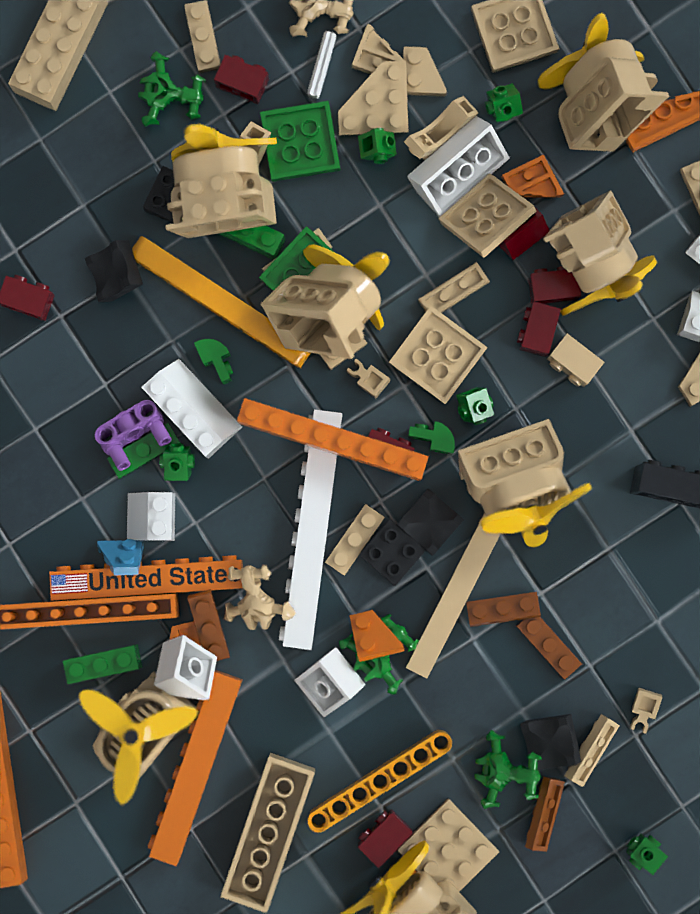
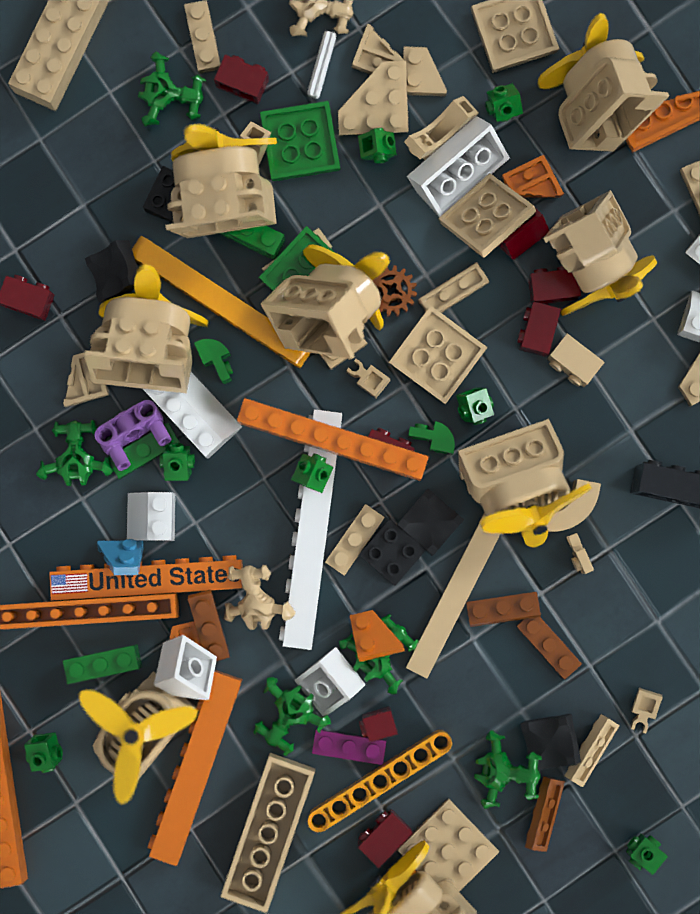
(43, 752): none -> green brick
(74, 462): none -> green piece
(80, 384): none -> tan wing
(143, 339): none -> tan brick
(292, 710): none -> green piece
(312, 472): none -> green brick
(348, 747): none -> magenta plate
(378, 724): none -> dark red brick
(400, 295): none -> dark orange gear
(577, 510): none -> tan arch
(581, 560): none -> tan plate

